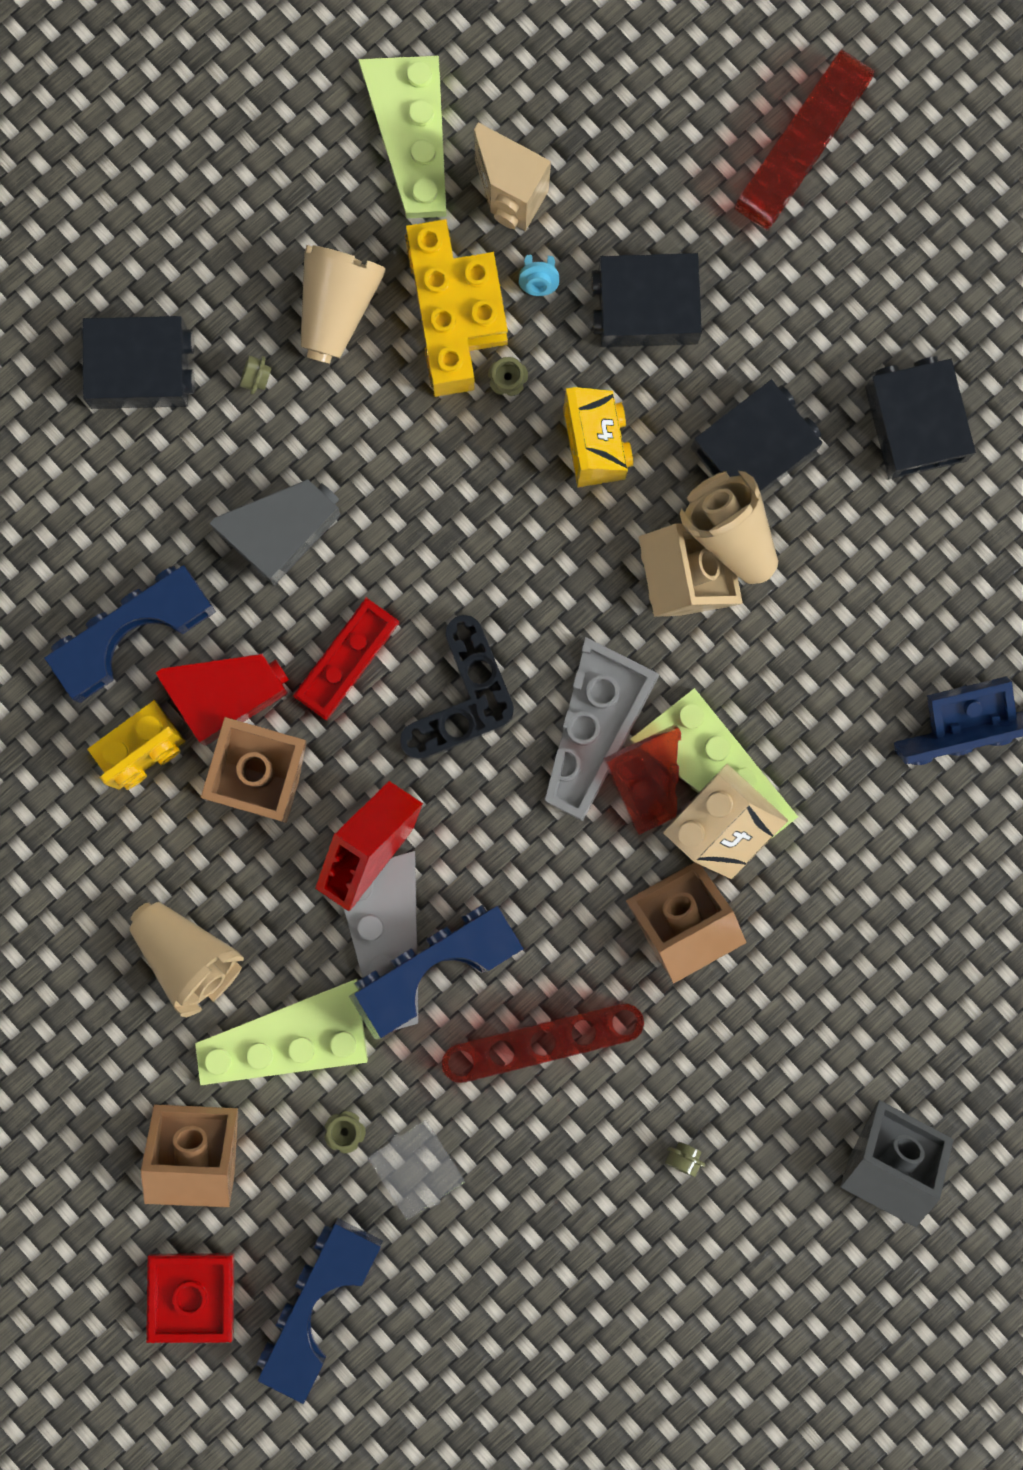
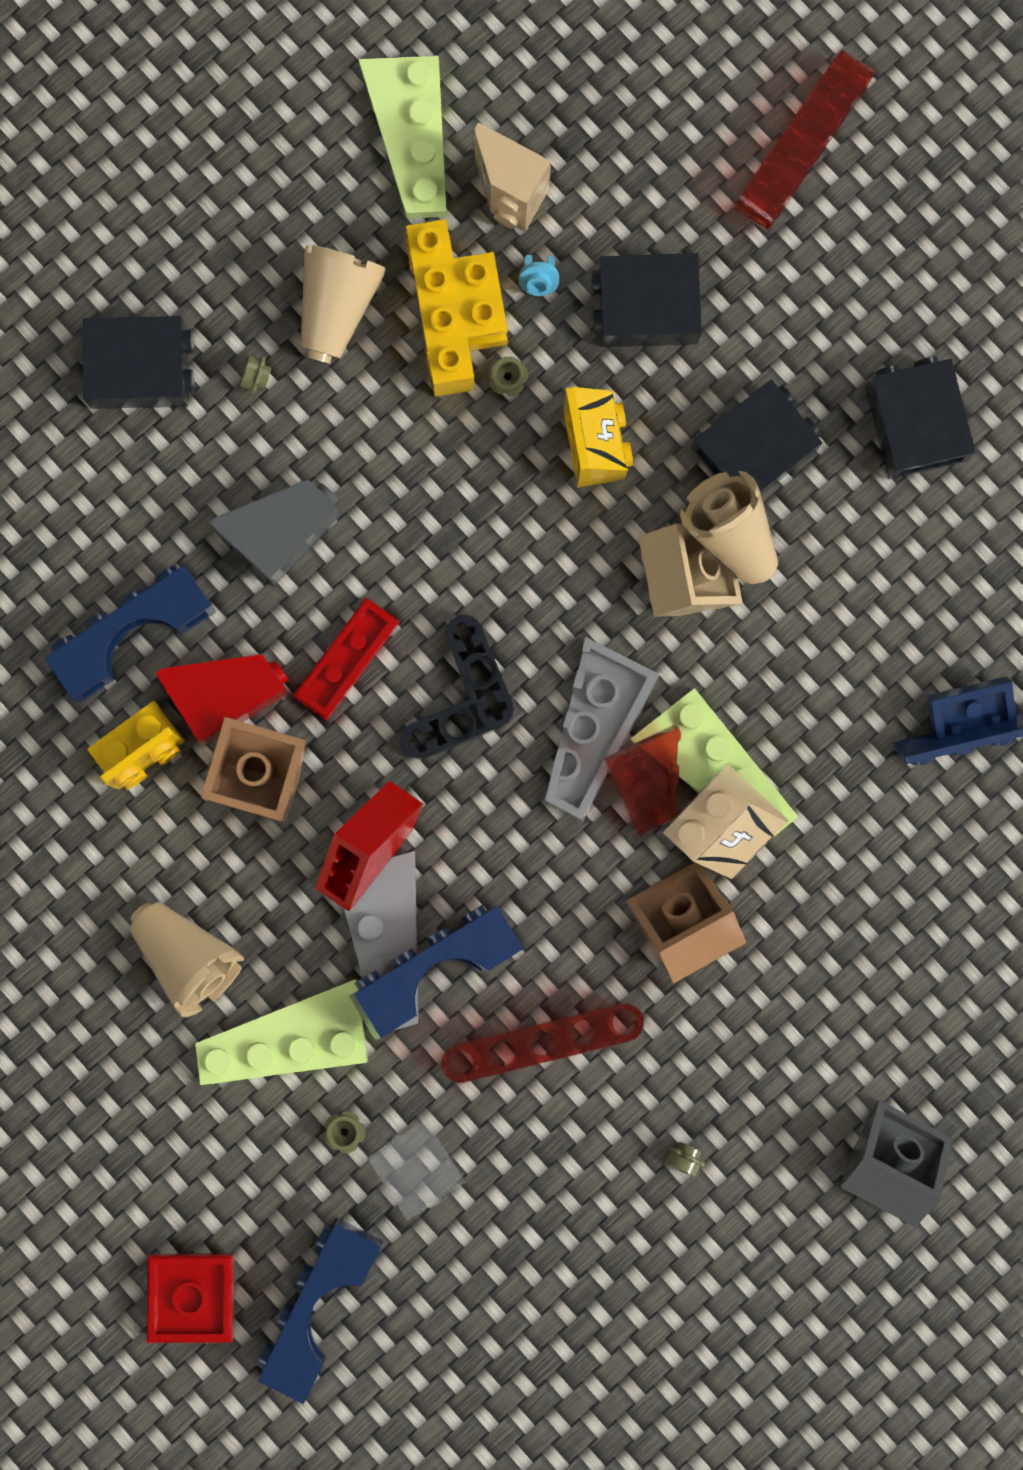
(190, 1156): medium nougat slope -> none

